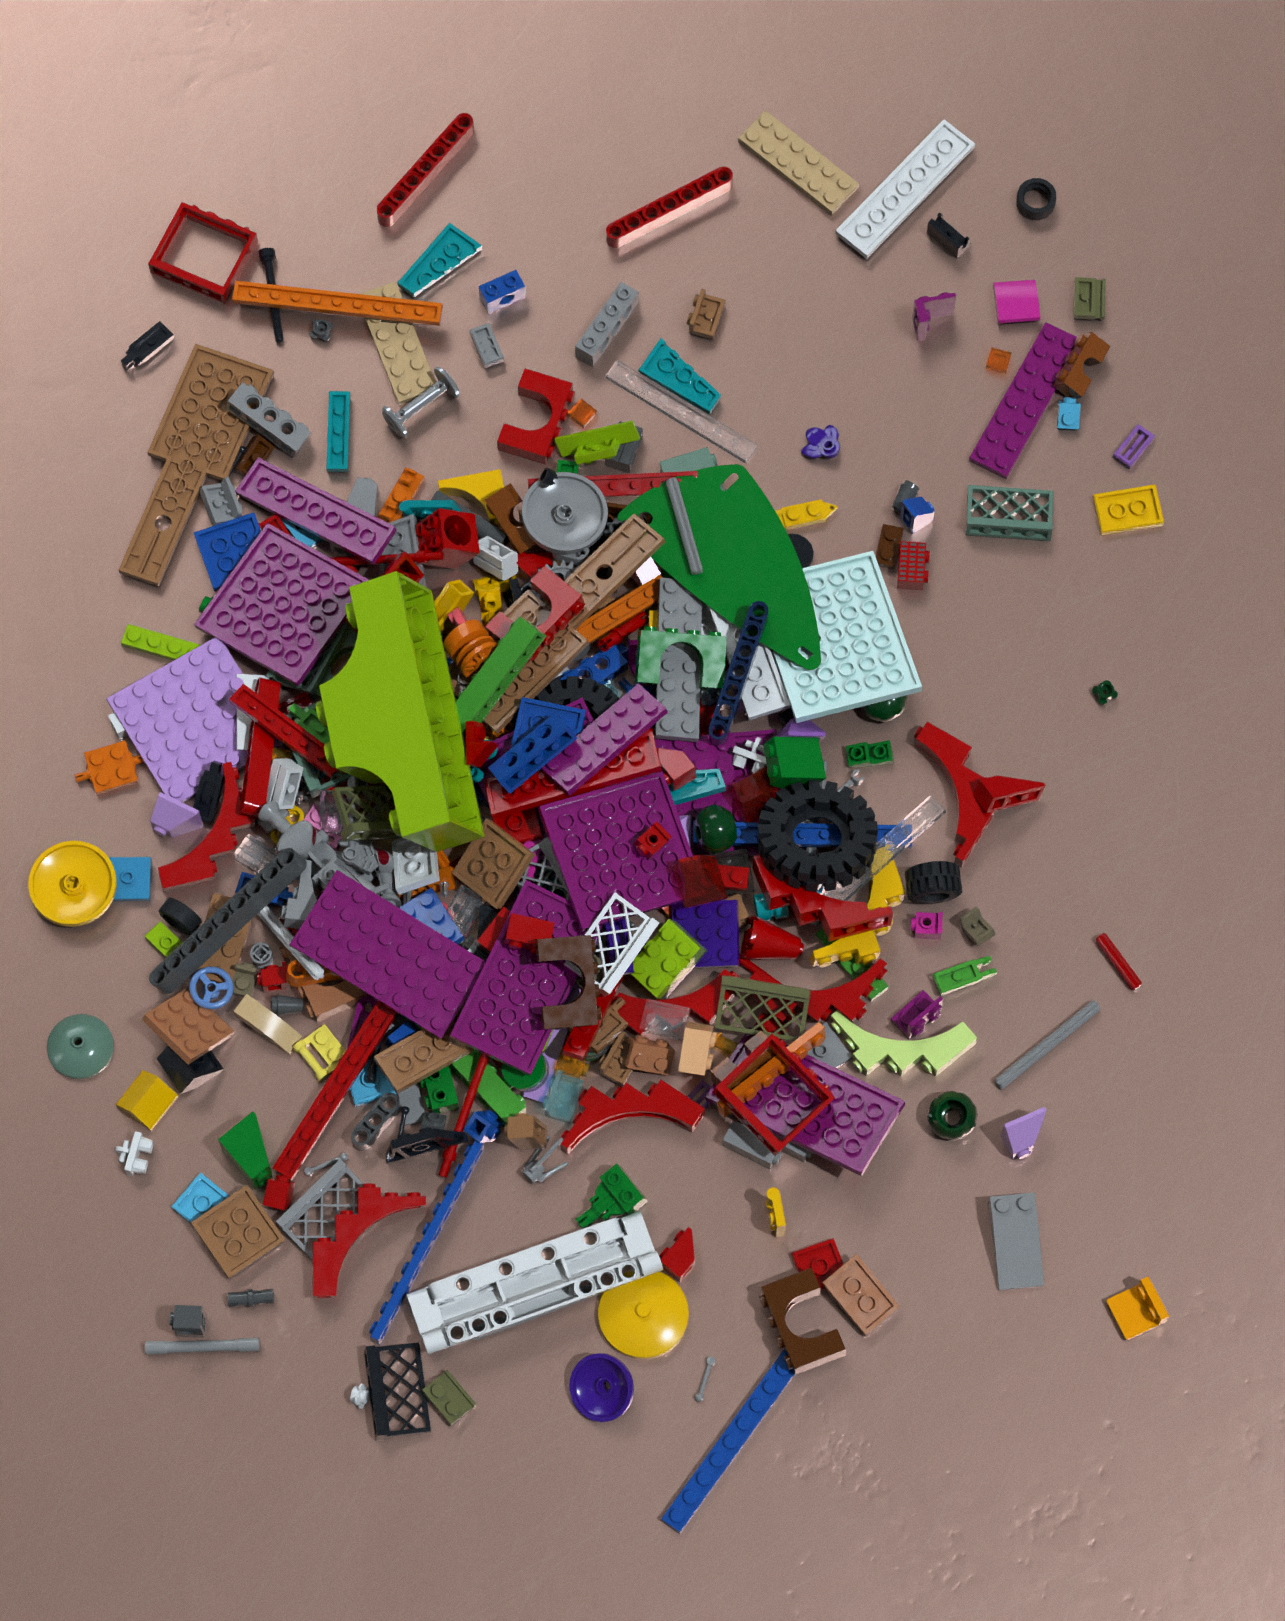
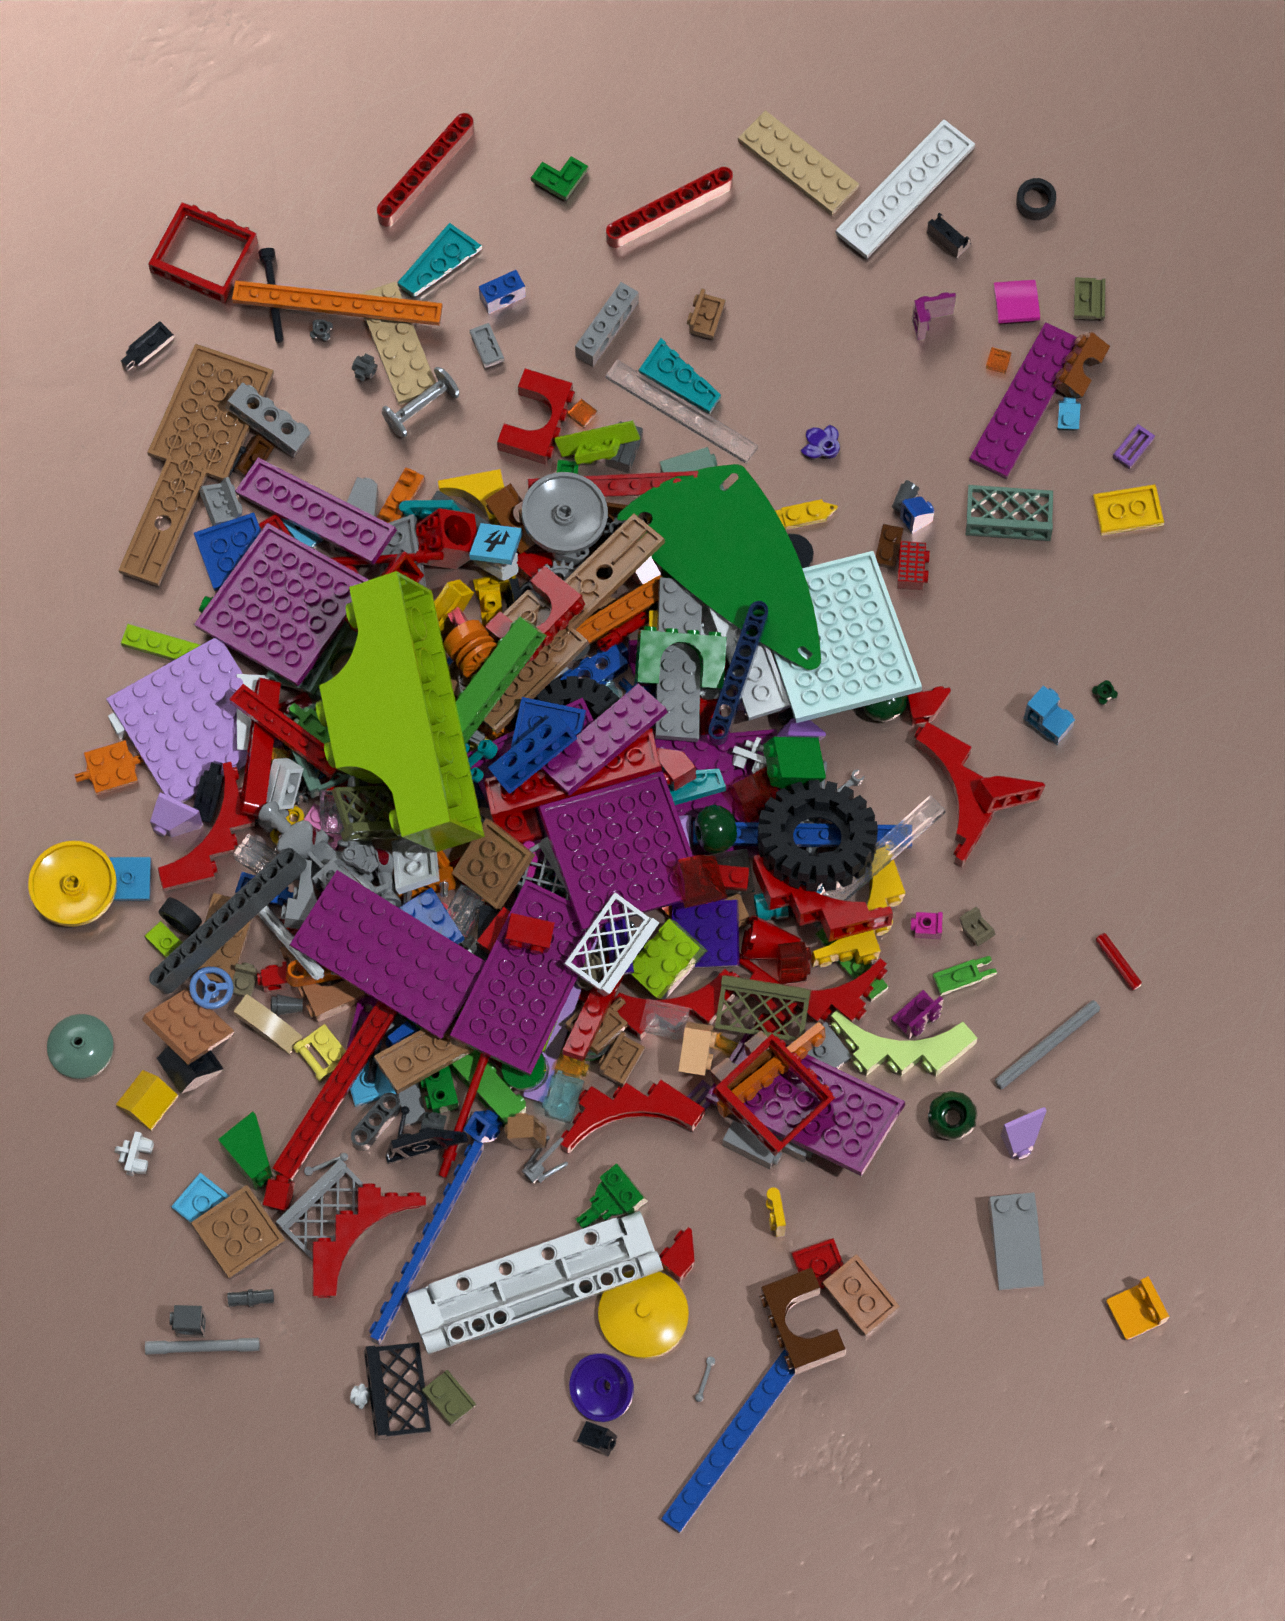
(264, 957): light grey wheel -> none
(338, 431): teal plate -> none
(364, 367): none -> dark grey gear
(476, 748): red slope -> none
(496, 543): none -> medium azure tile
(547, 477): black hinge -> none
(560, 182): none -> green plate
(583, 1009): reddish brown arch -> none
(597, 1438): none -> black bracket
(649, 1055): nougat bracket -> none
(658, 834): red brick -> none
(684, 526): light grey axle -> none
(709, 697): black hinge -> none
(793, 962): none -> clear red brick
(869, 754): green slope -> none
(927, 705): none -> red slope
(933, 882): black tyre -> none
(1047, 716): none -> dark azure brick

